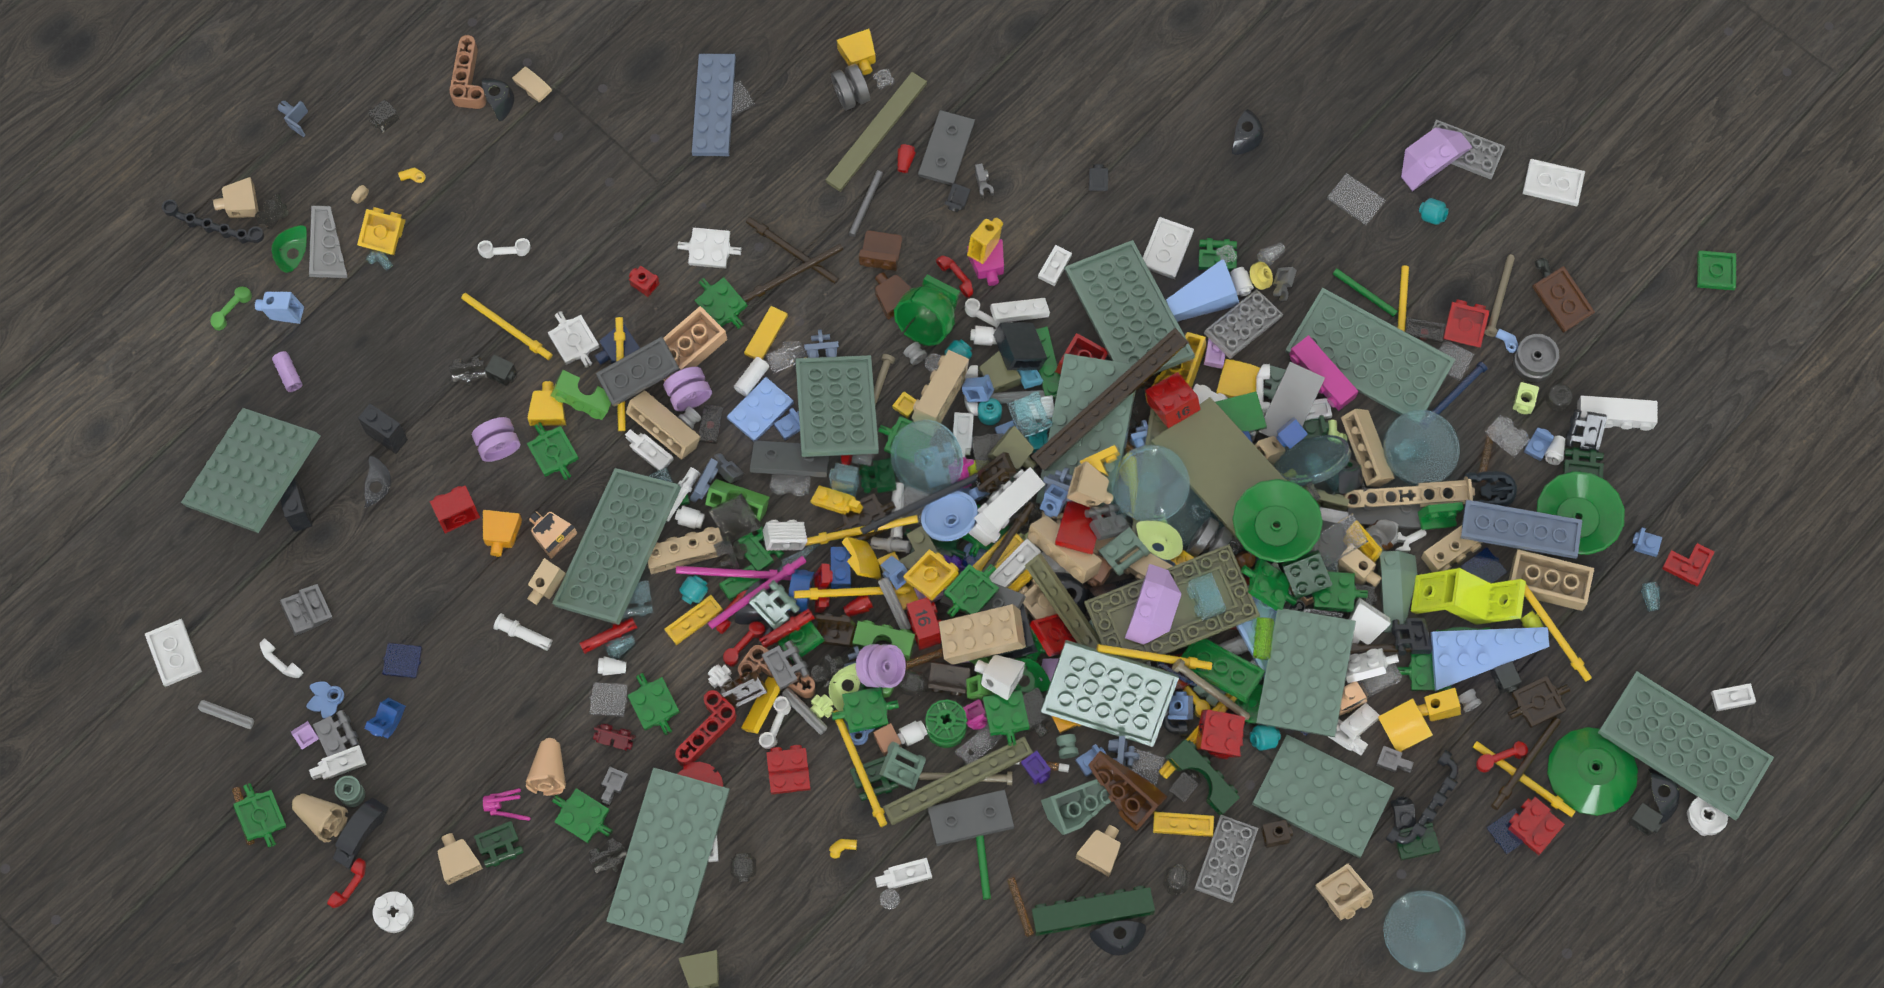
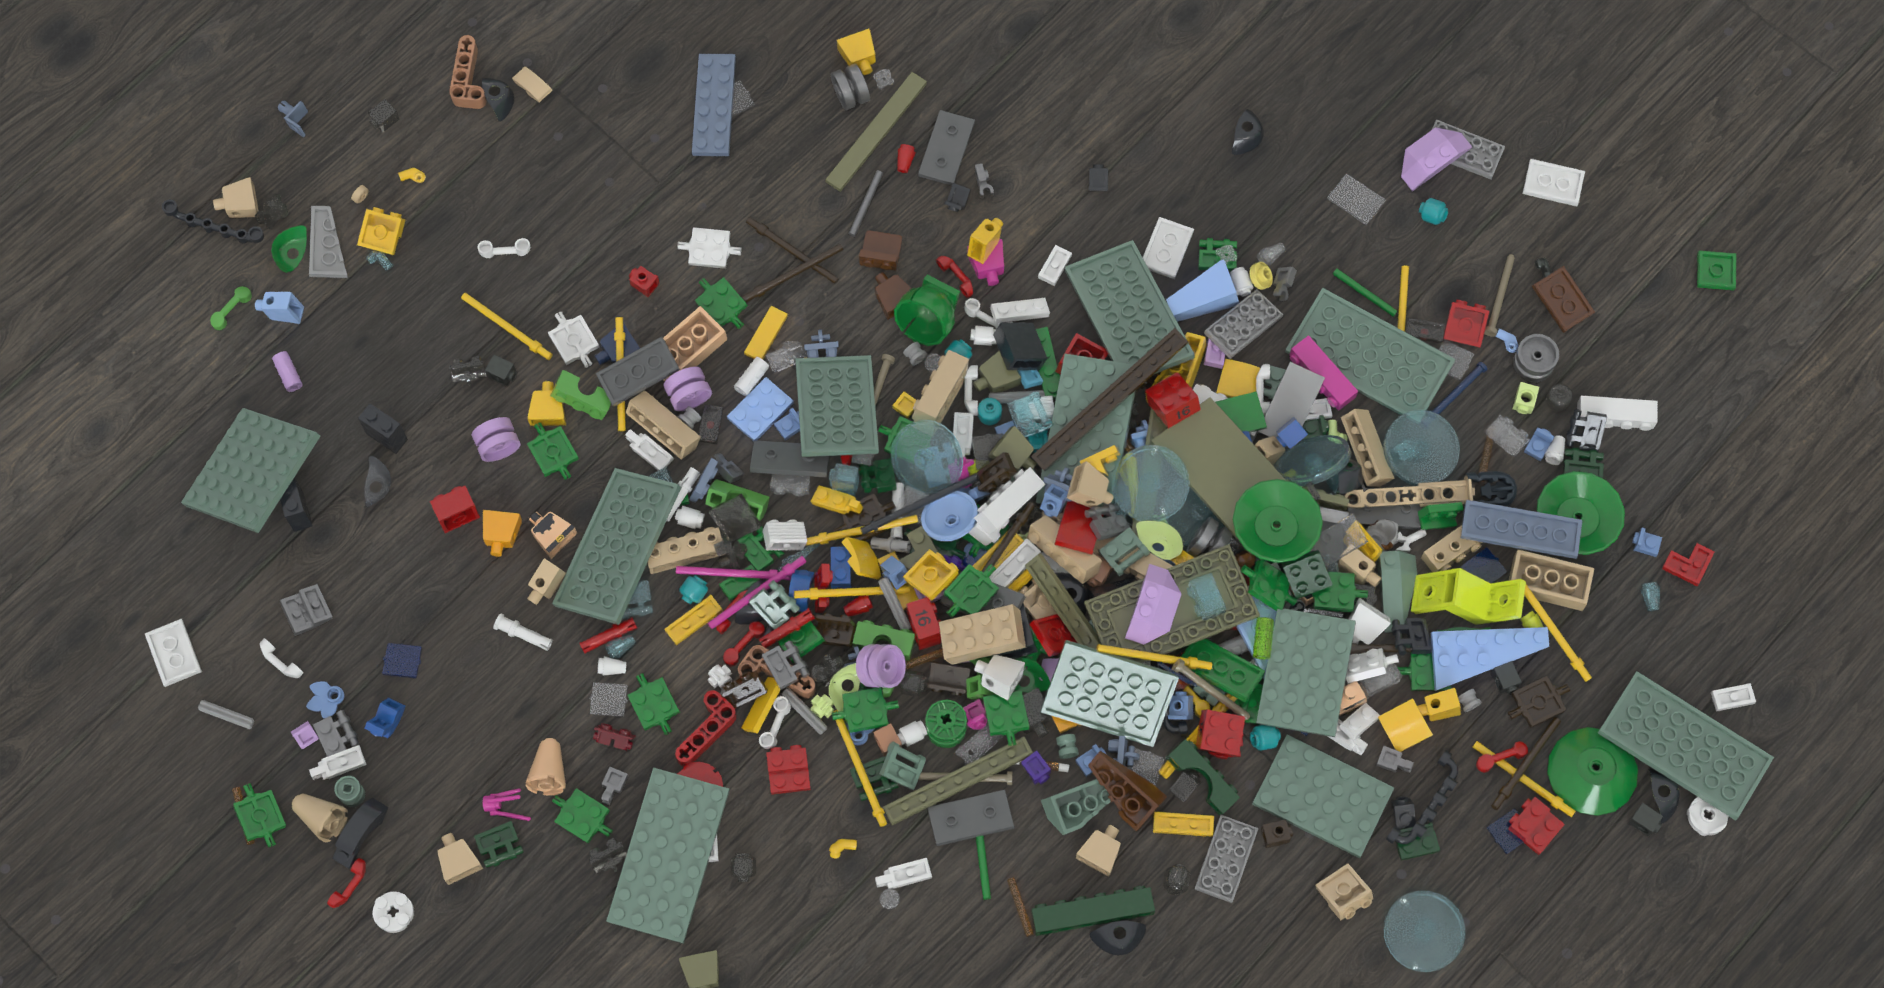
(978, 389): medium blue brick -> none

